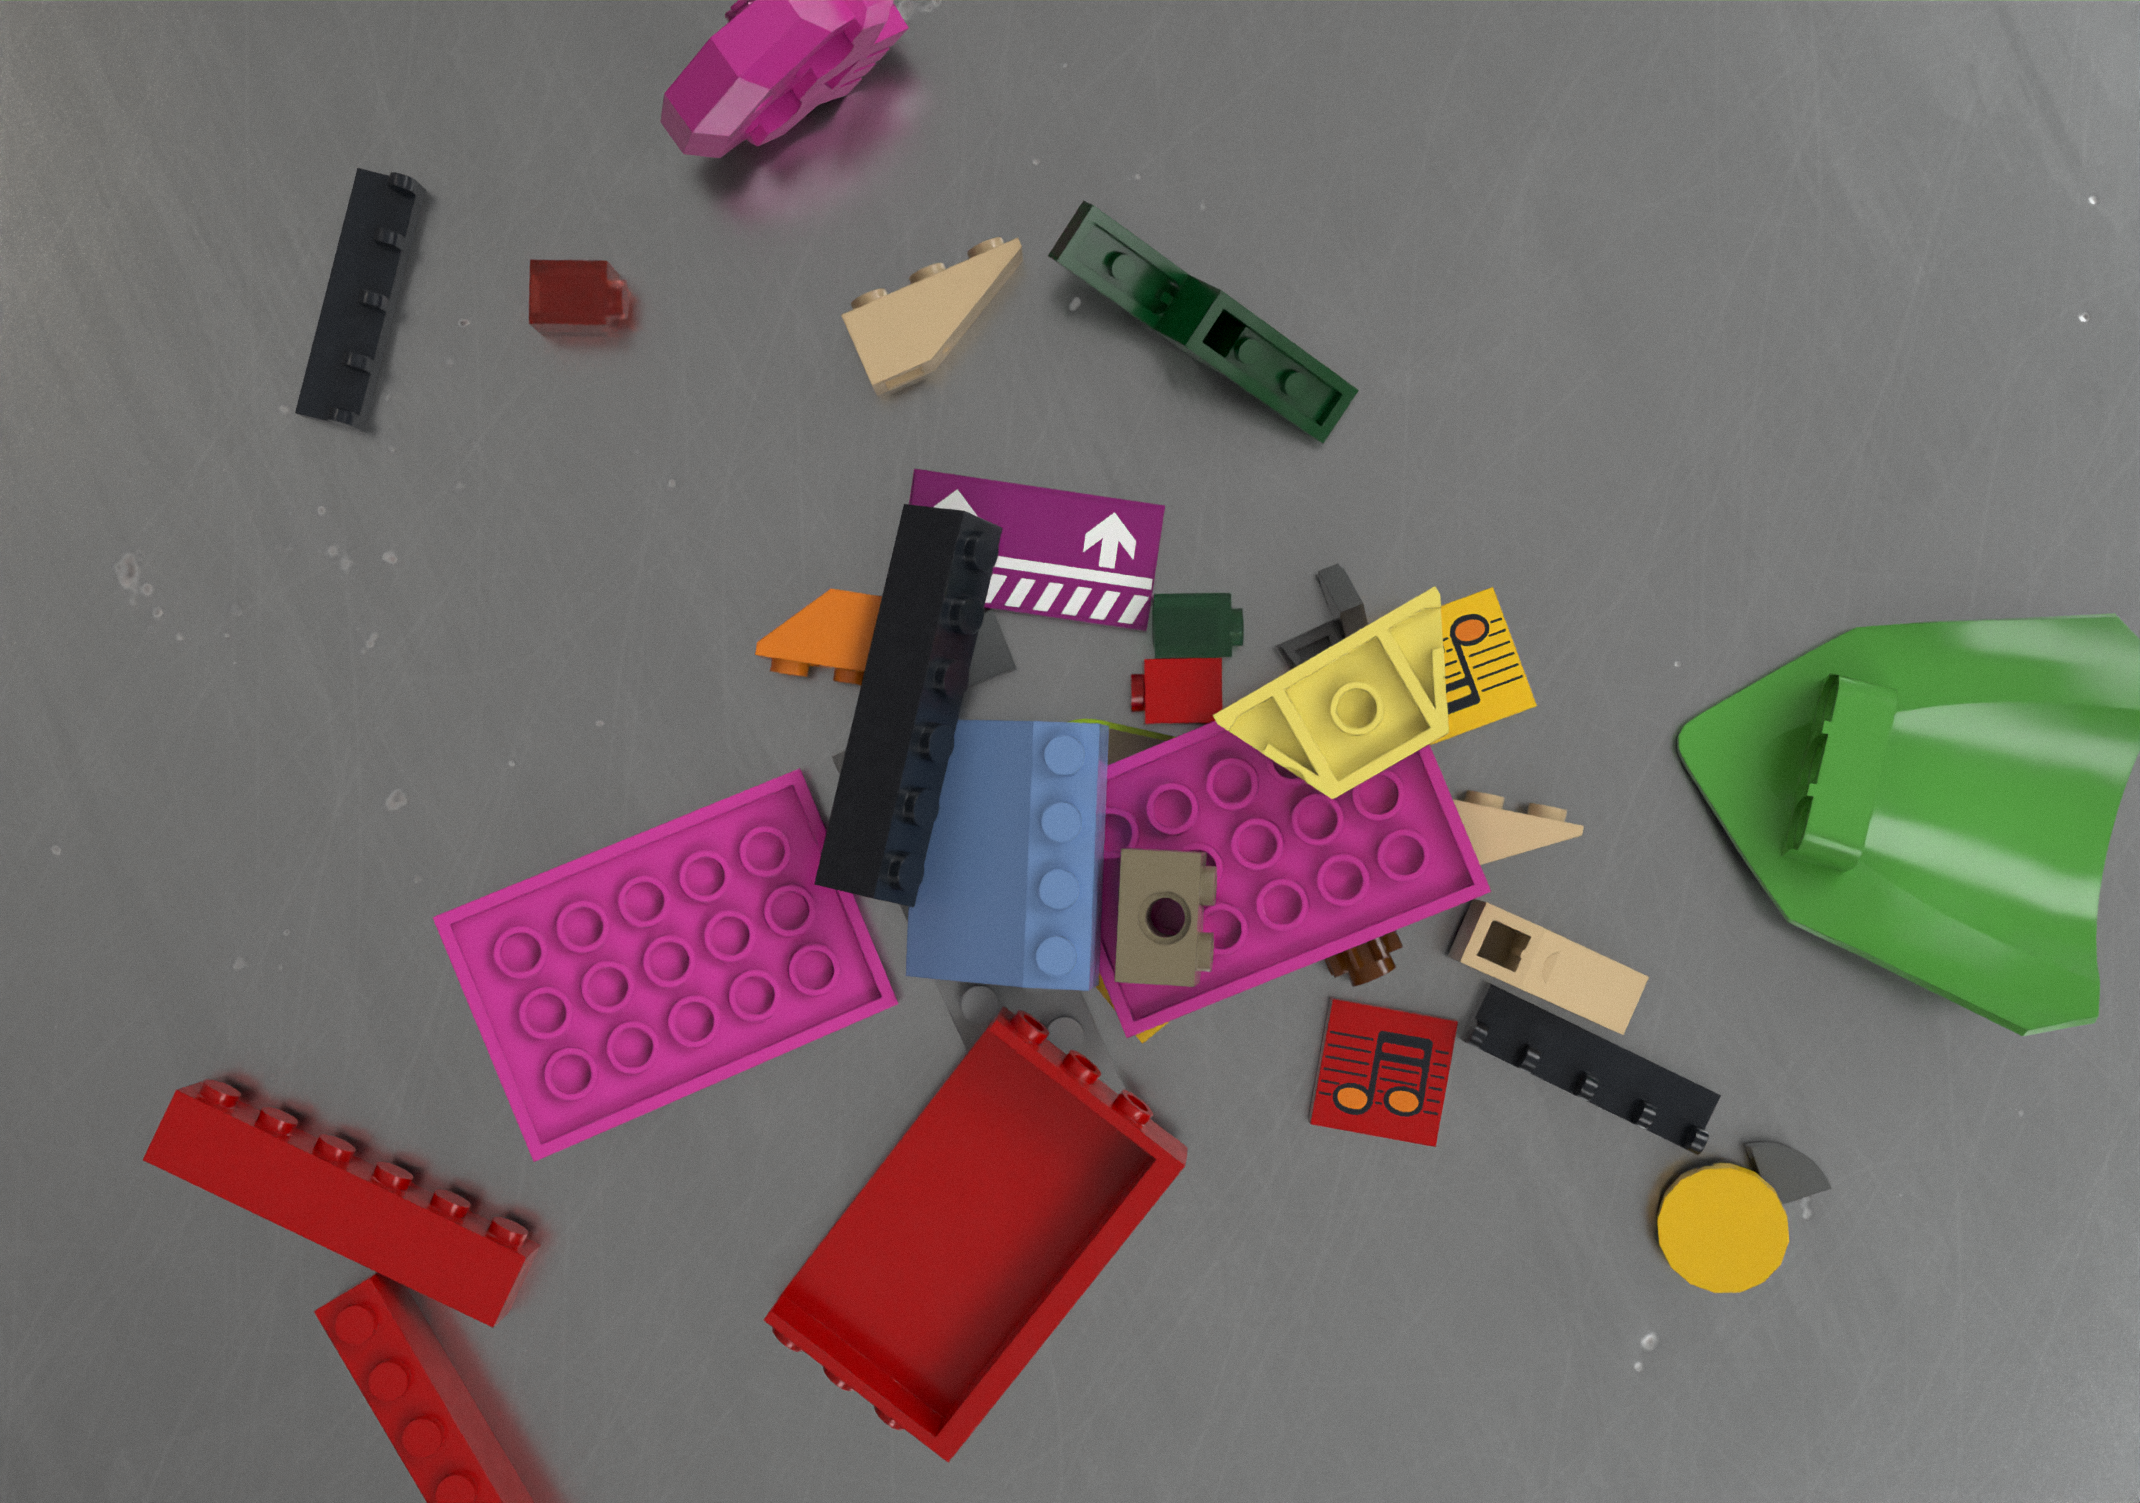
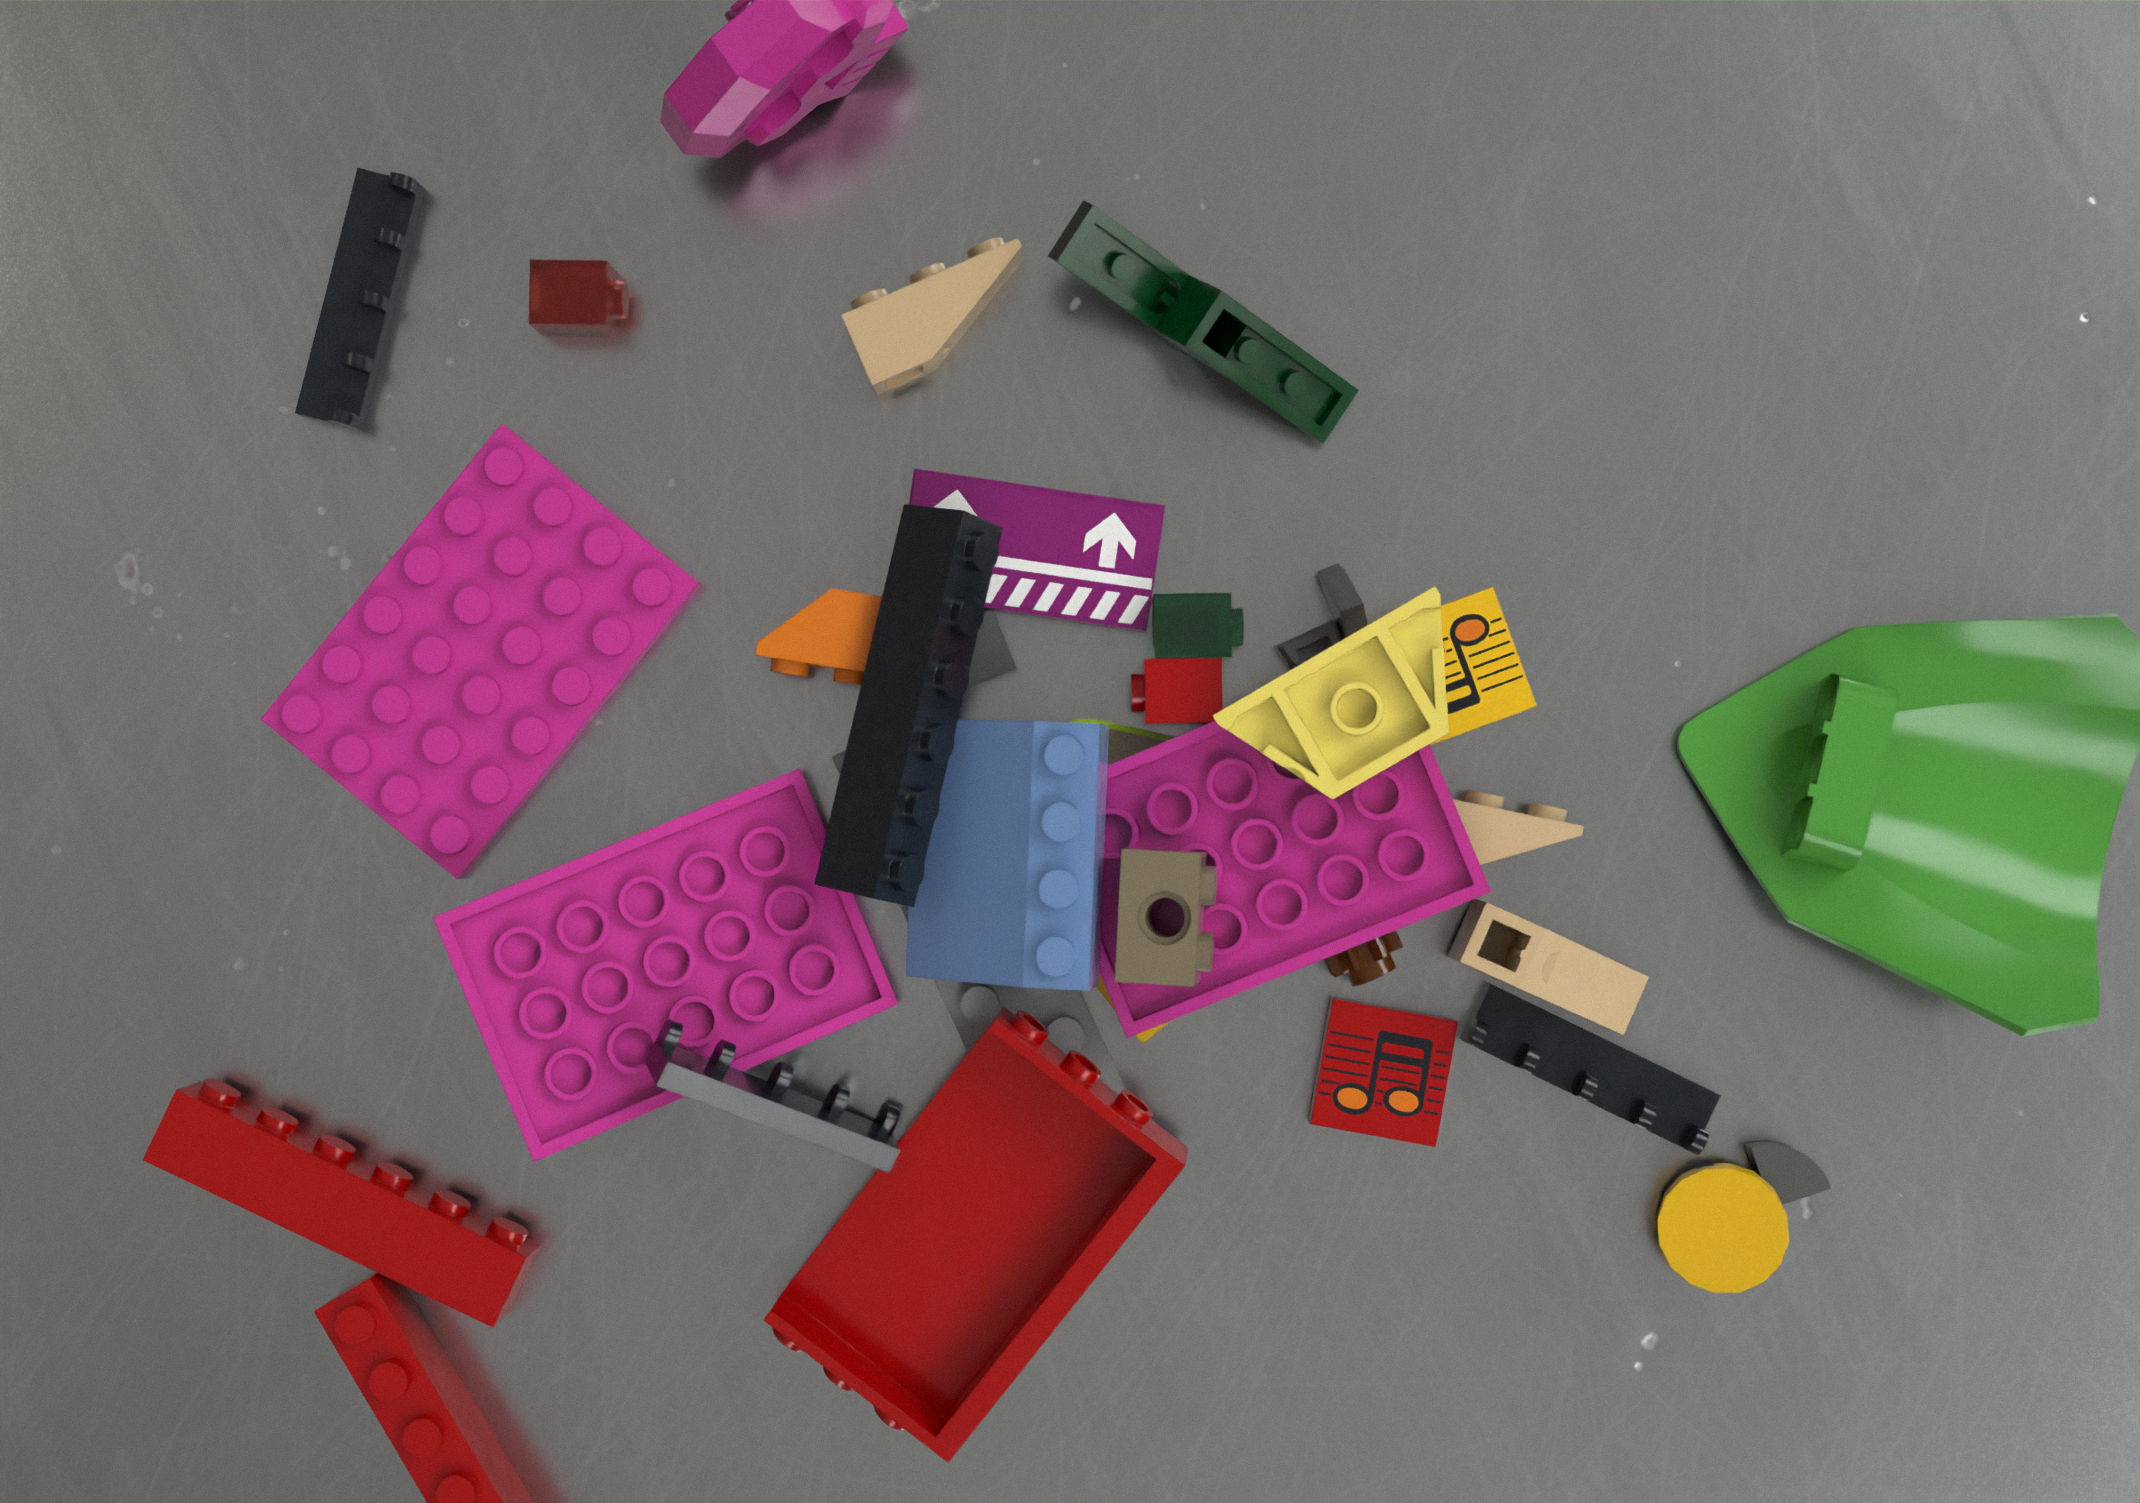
(481, 652): none -> dark pink plate
(771, 1102): none -> hinge

